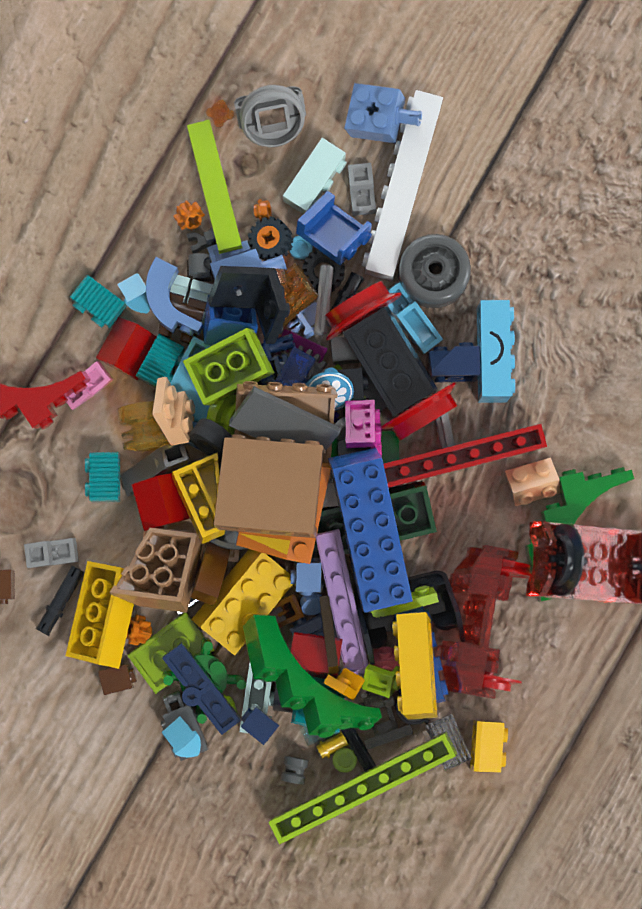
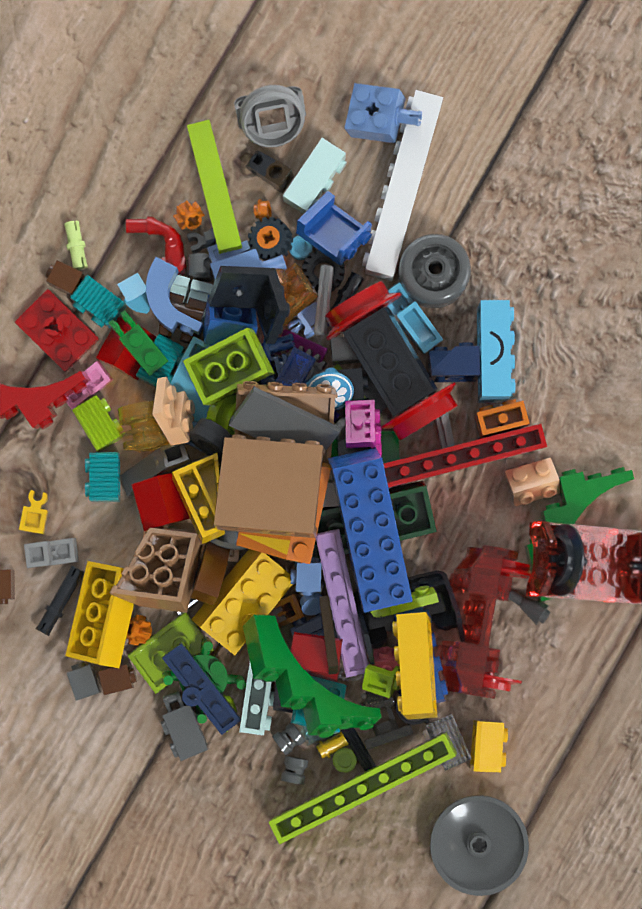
(34, 517): none -> yellow plate
(56, 330): none -> red plate
(64, 277): none -> reddish brown brick
(75, 245): none -> yellowish green pin
(83, 681): none -> dark grey brick
(97, 423): none -> lime brick
(139, 345): none -> green hinge
(173, 242): none -> red piece
(182, 738): medium azure tile -> none
(218, 107): clear orange plate -> none
(258, 724): dark blue brick -> none
(270, 170): none -> leg
(284, 742): none -> dark grey wheel
(346, 683): light orange bracket -> none
(361, 189): light grey slope -> none
(479, 845): none -> dark grey dish
(501, 419): none -> orange brick
(533, 609): none -> dark grey cone

